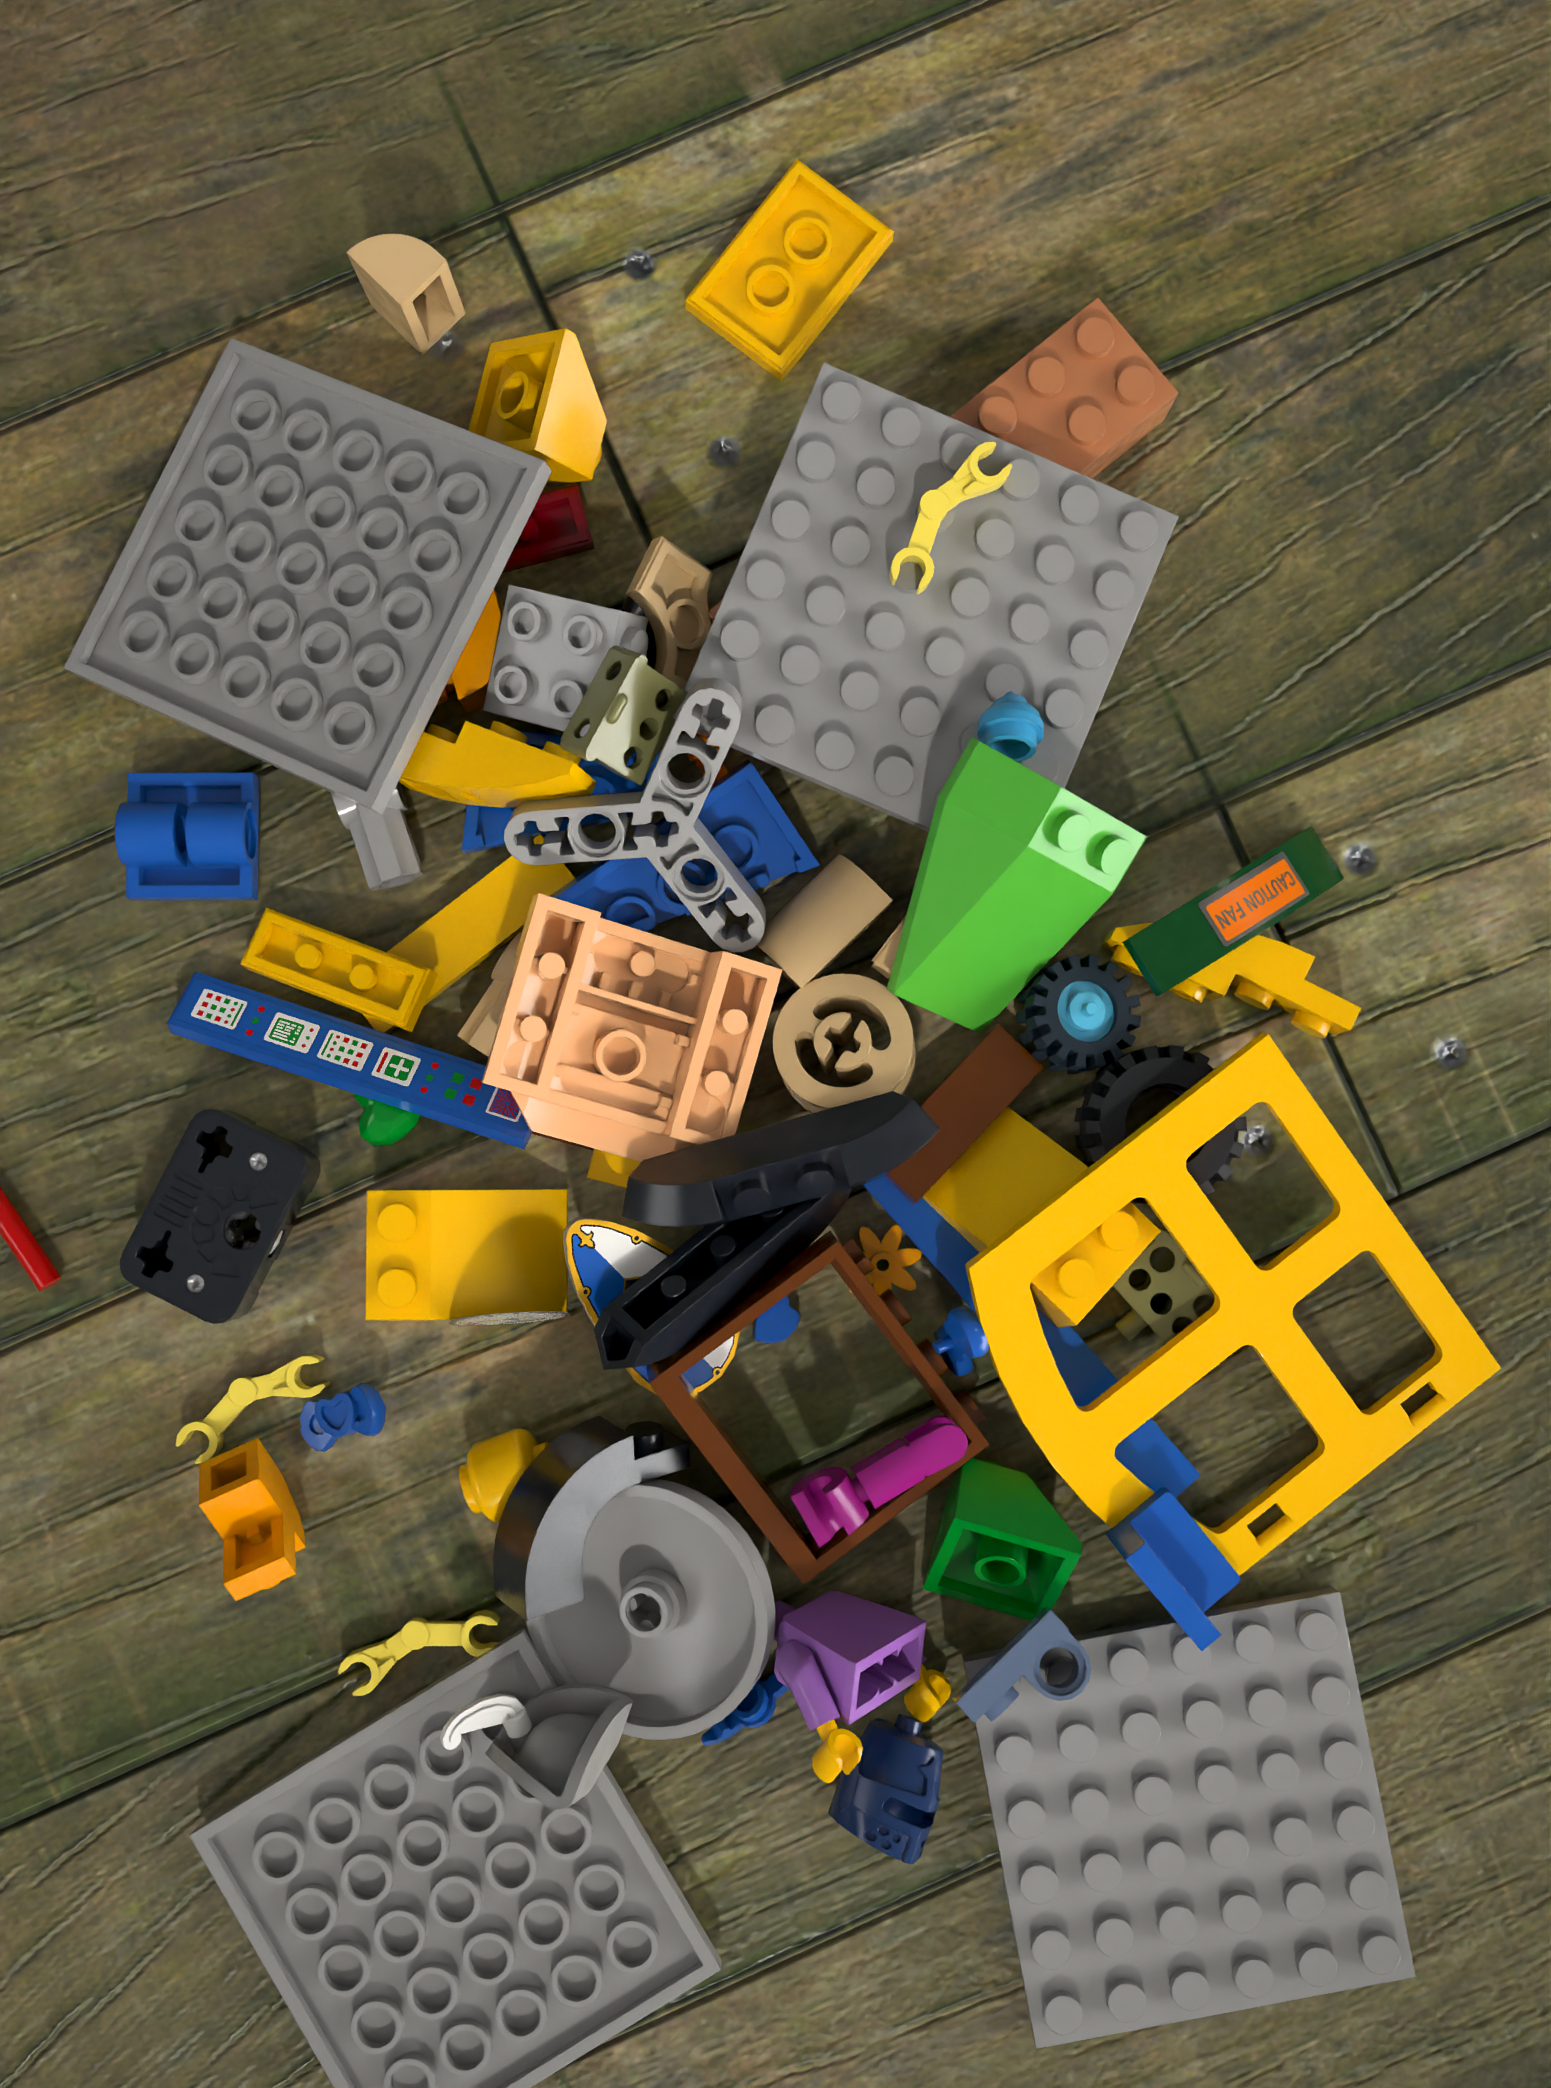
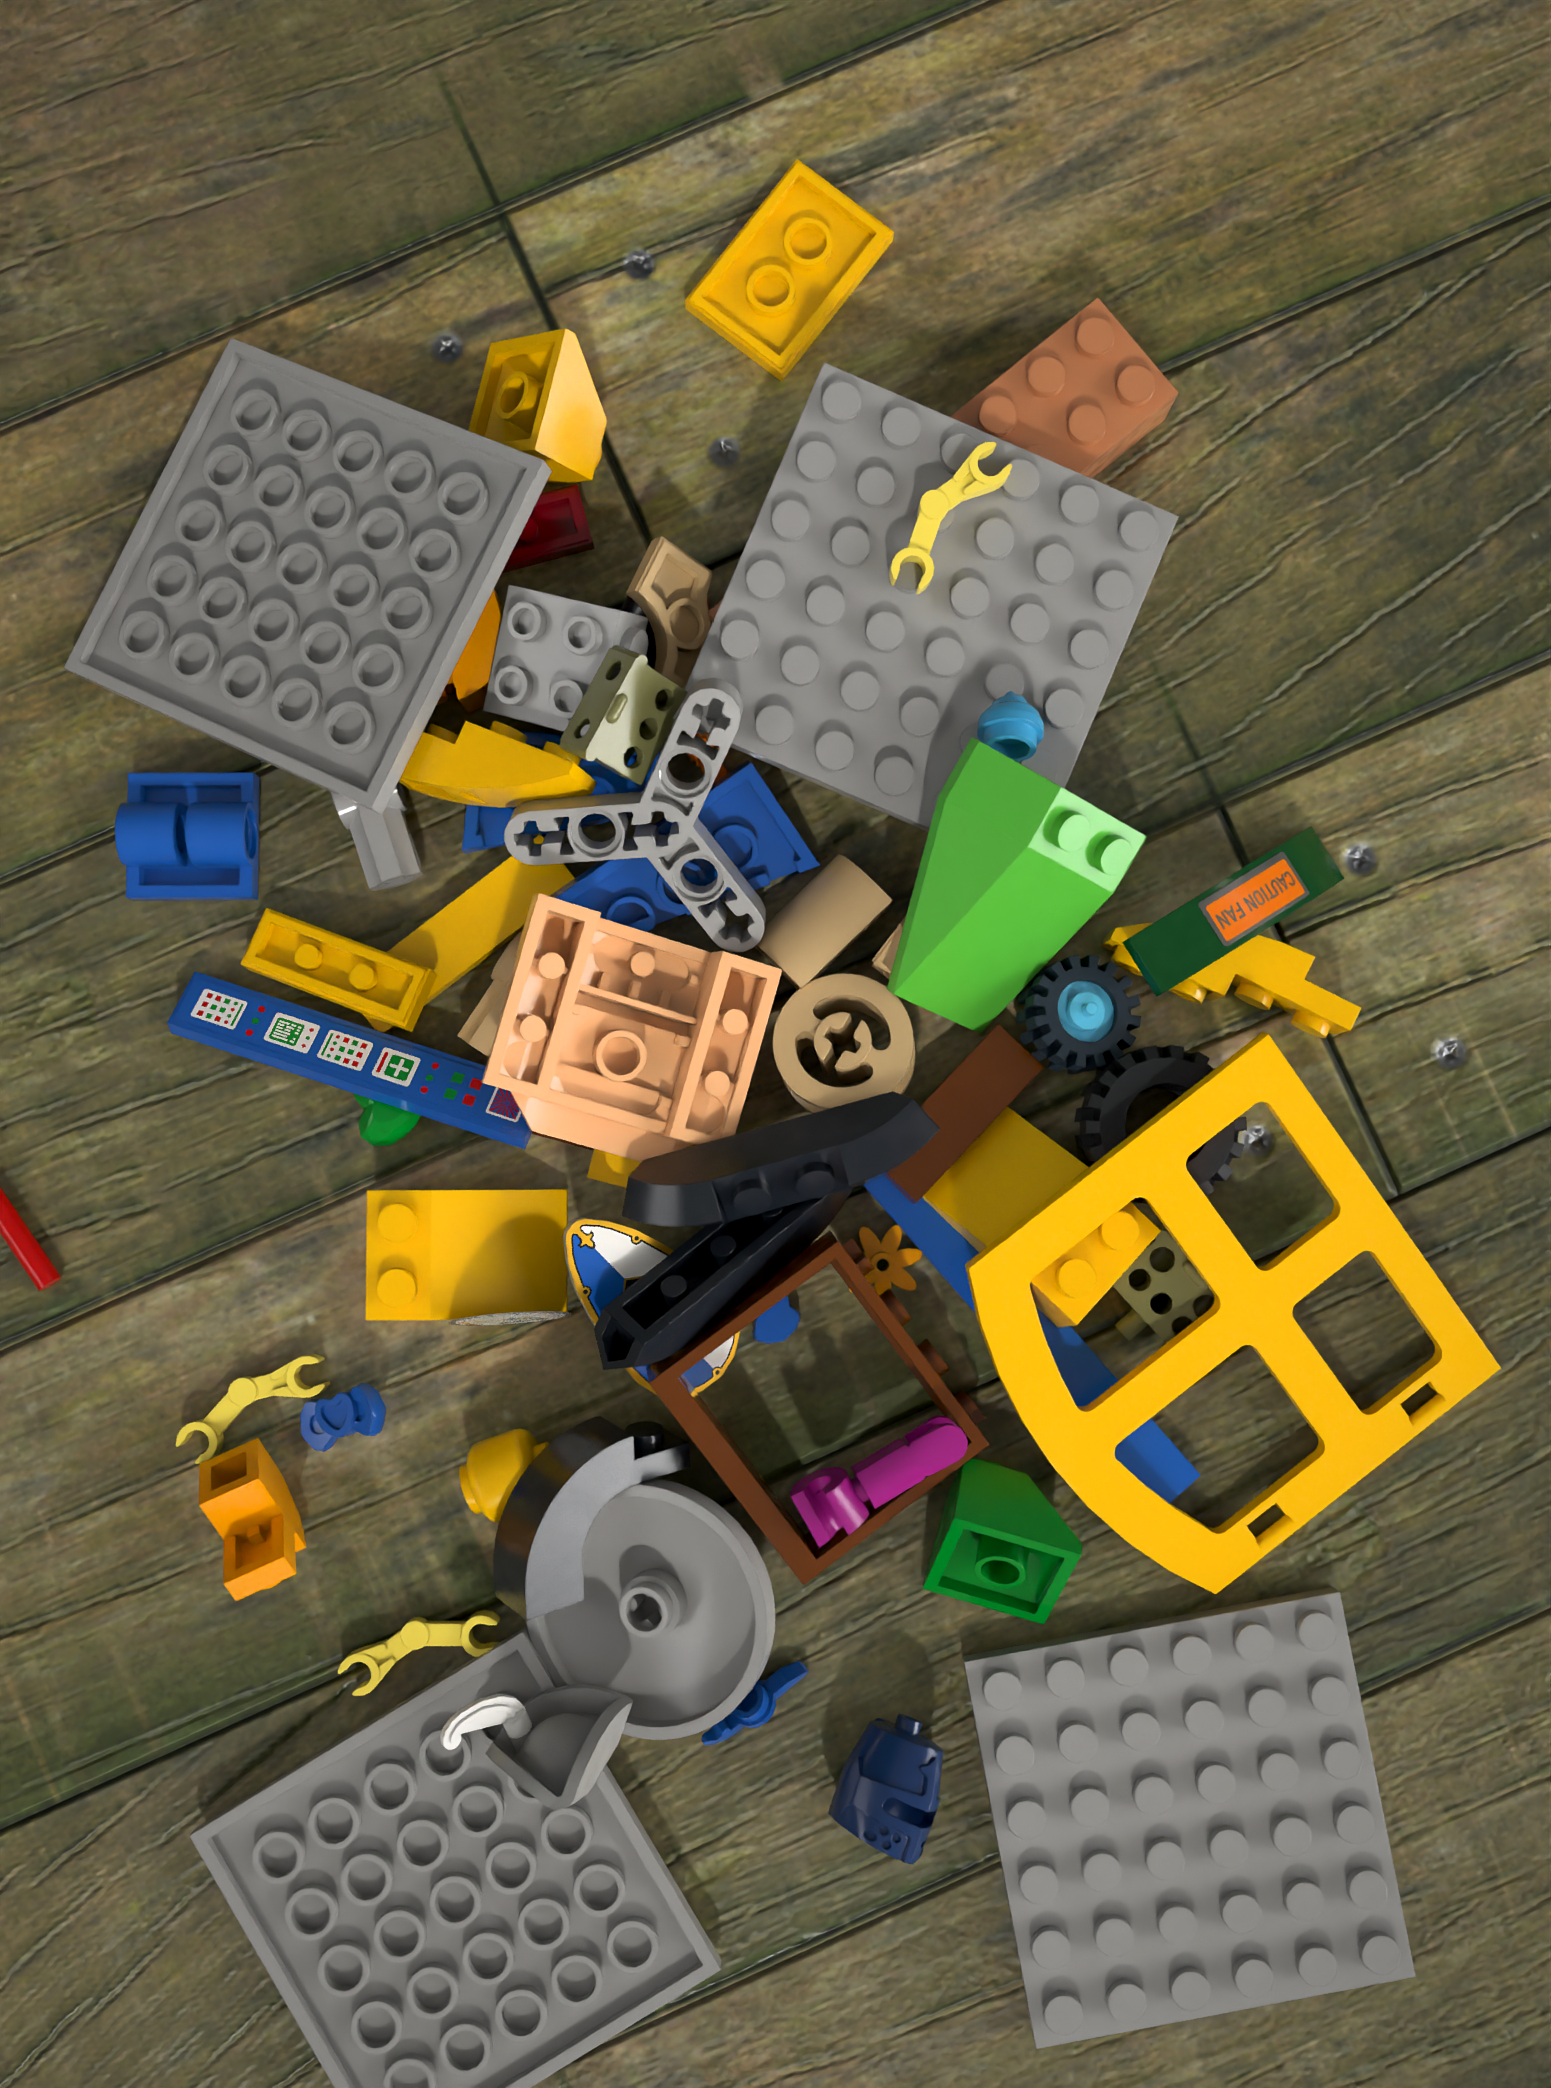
(201, 1210): black axle -> none
(408, 286): tan brick -> none
(846, 1660): medium lavender torso -> none
(960, 1340): blue piece -> none
(992, 1687): sand blue plate -> none
(1175, 1562): blue panel -> none

